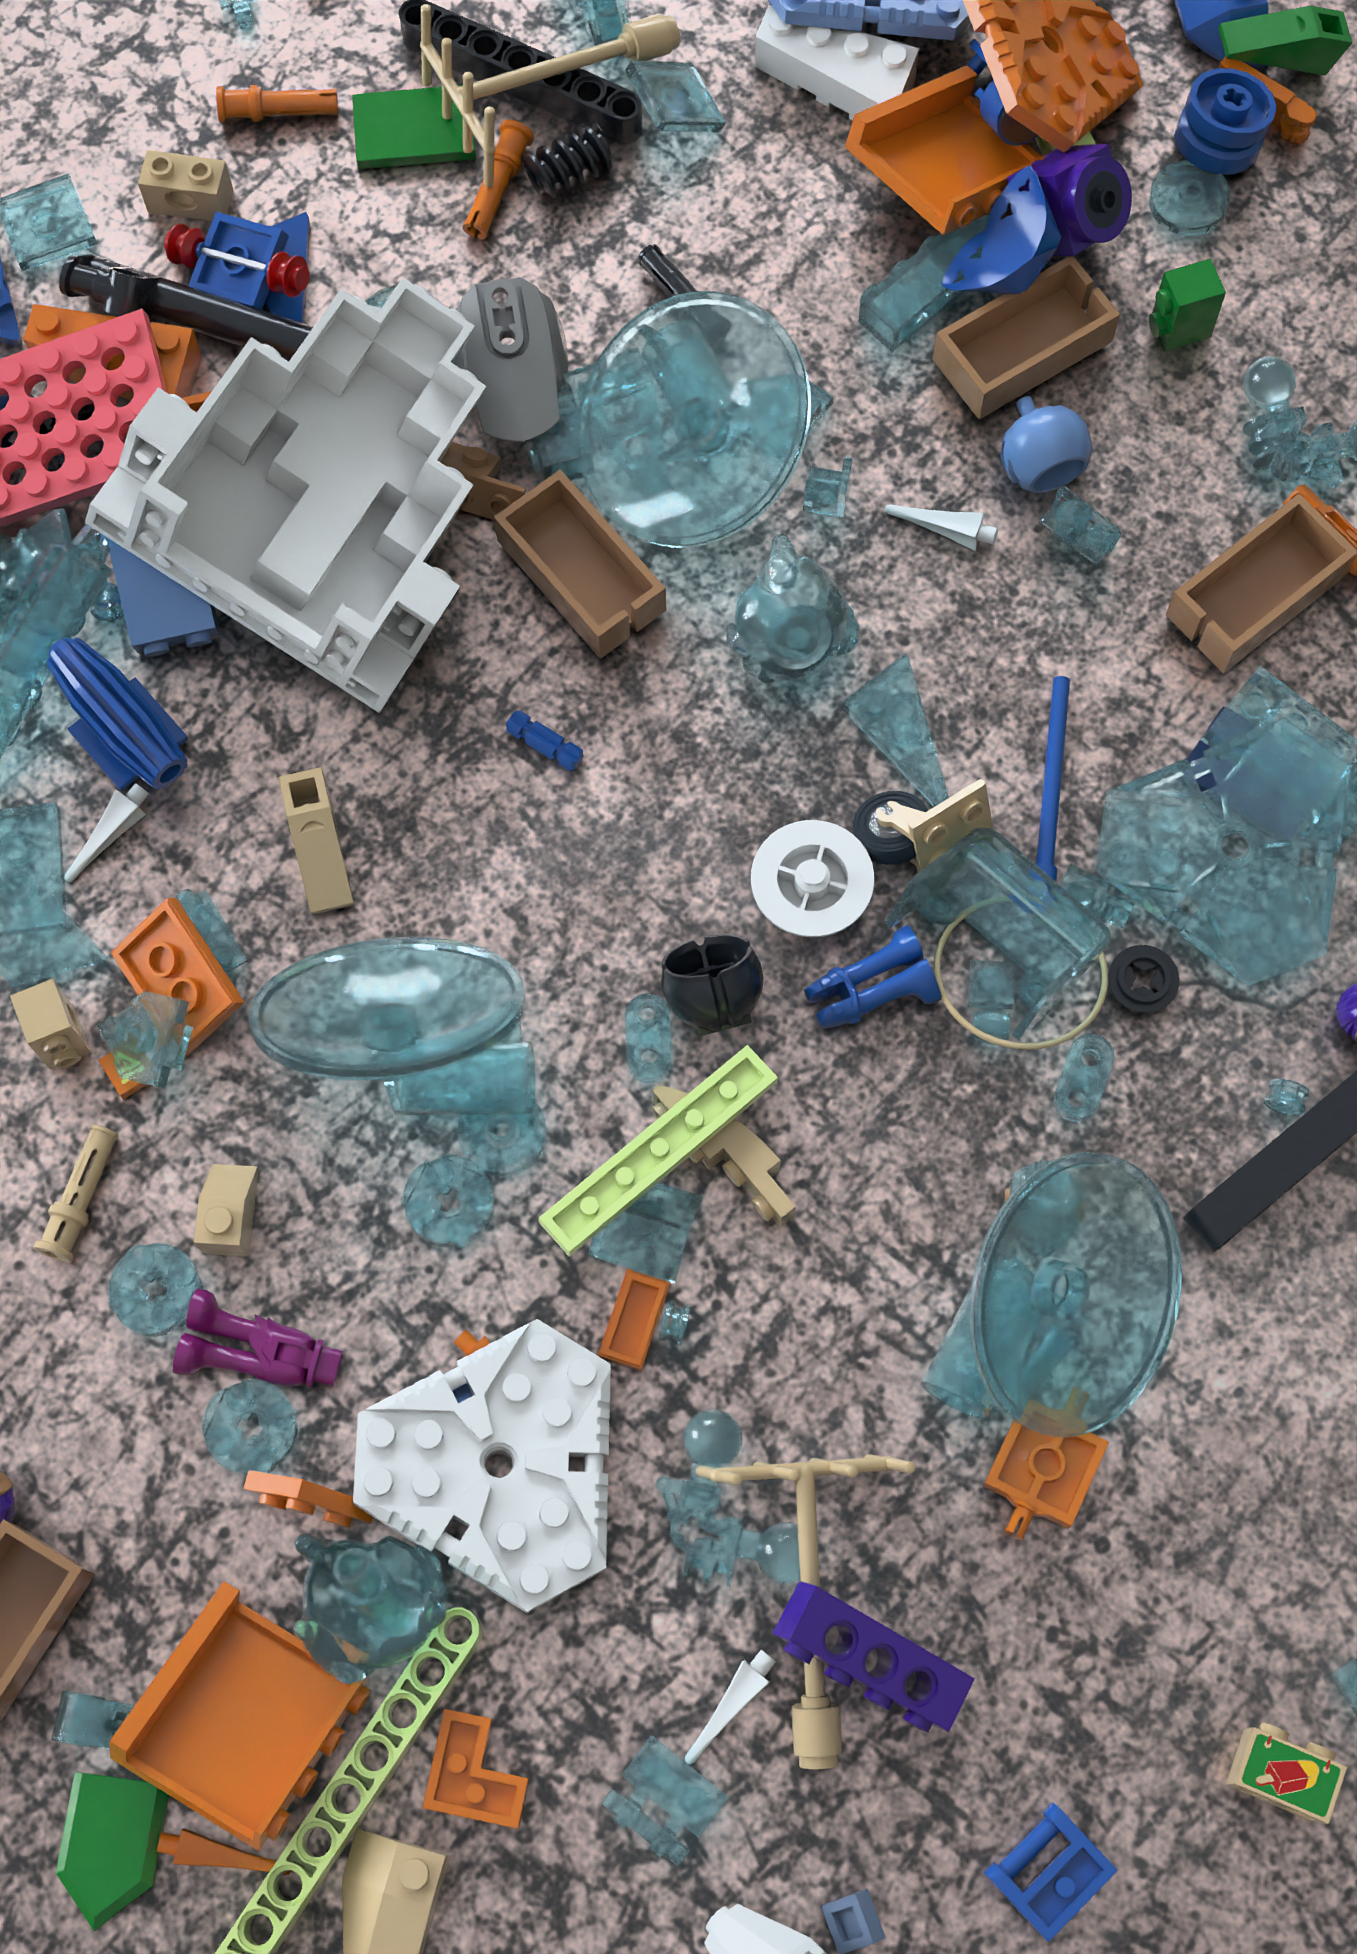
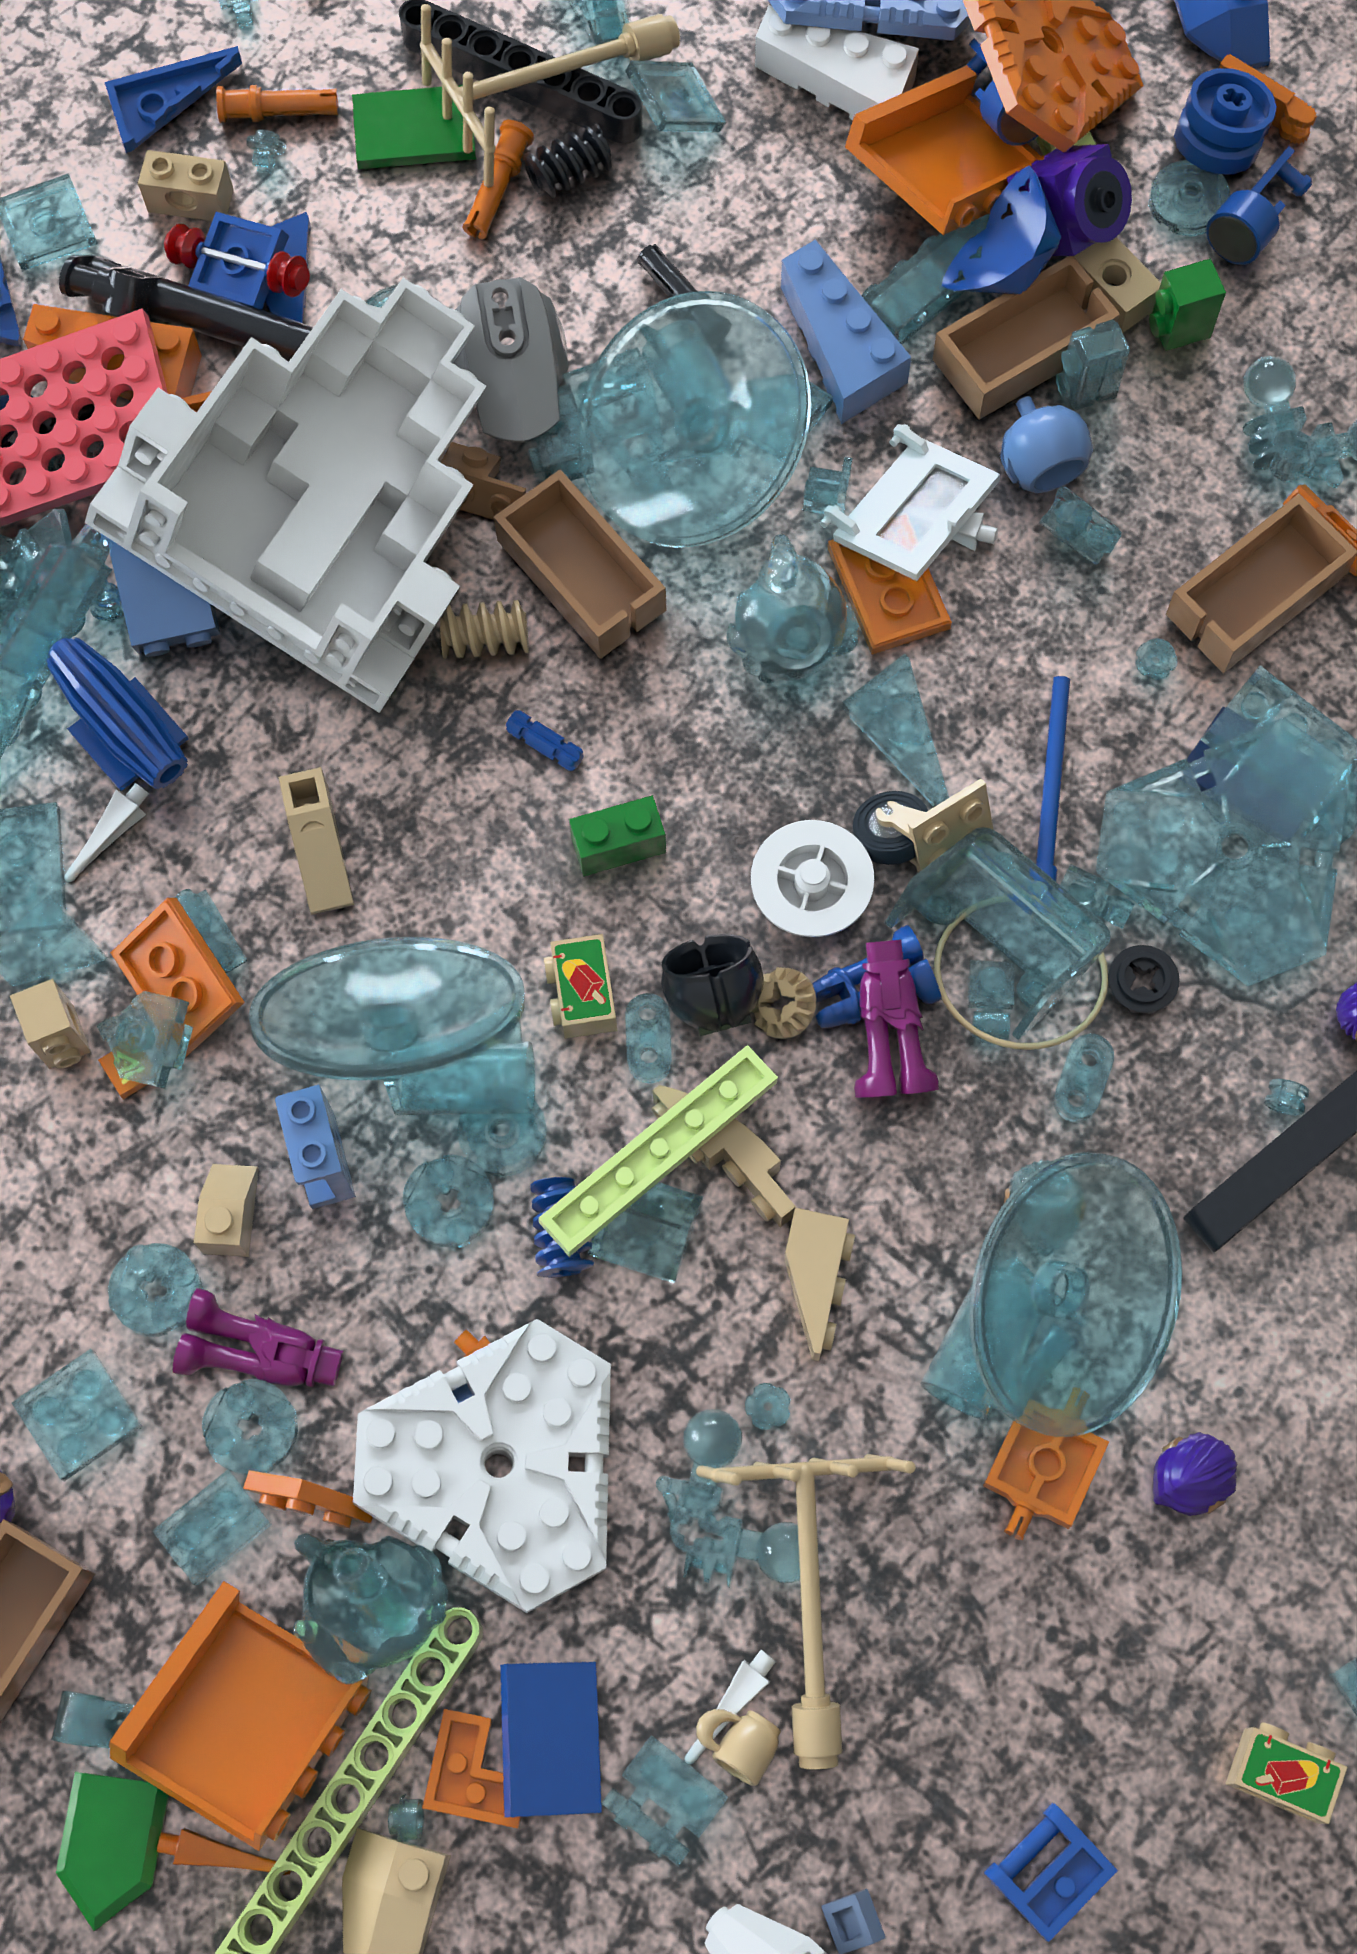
(74, 1217): tan pin -> none
(77, 1415): none -> clear light blue plate
(156, 96): none -> blue wing
(211, 1527): none -> clear light blue plate
(265, 147): none -> clear light blue plate
(315, 1146): none -> medium blue panel
(406, 1819): none -> clear light blue plate
(484, 629): none -> tan piece
(550, 1739): none -> blue tile
(552, 1256): none -> blue piece
(583, 986): none -> brick
(618, 835): none -> green brick
(634, 1320): orange tile -> none
(675, 1322): clear light blue bush -> none
(745, 1747): none -> tan piece
(768, 1393): none -> clear light blue plate
(794, 1016): none -> tan gear
(812, 1265): none -> tan slope
(843, 333): none -> medium blue wedge
(887, 603): none -> orange tile
(891, 1000): none -> magenta piece
(913, 506): none -> white piece
(939, 1685): dark purple brick -> none
(1093, 365): none -> clear light blue brick
(1135, 284): none -> tan brick
(1160, 649): none -> clear light blue plate
(1194, 1474): none -> dark purple hair
(1248, 219): none -> blue piece
(1292, 39): green slope -> none

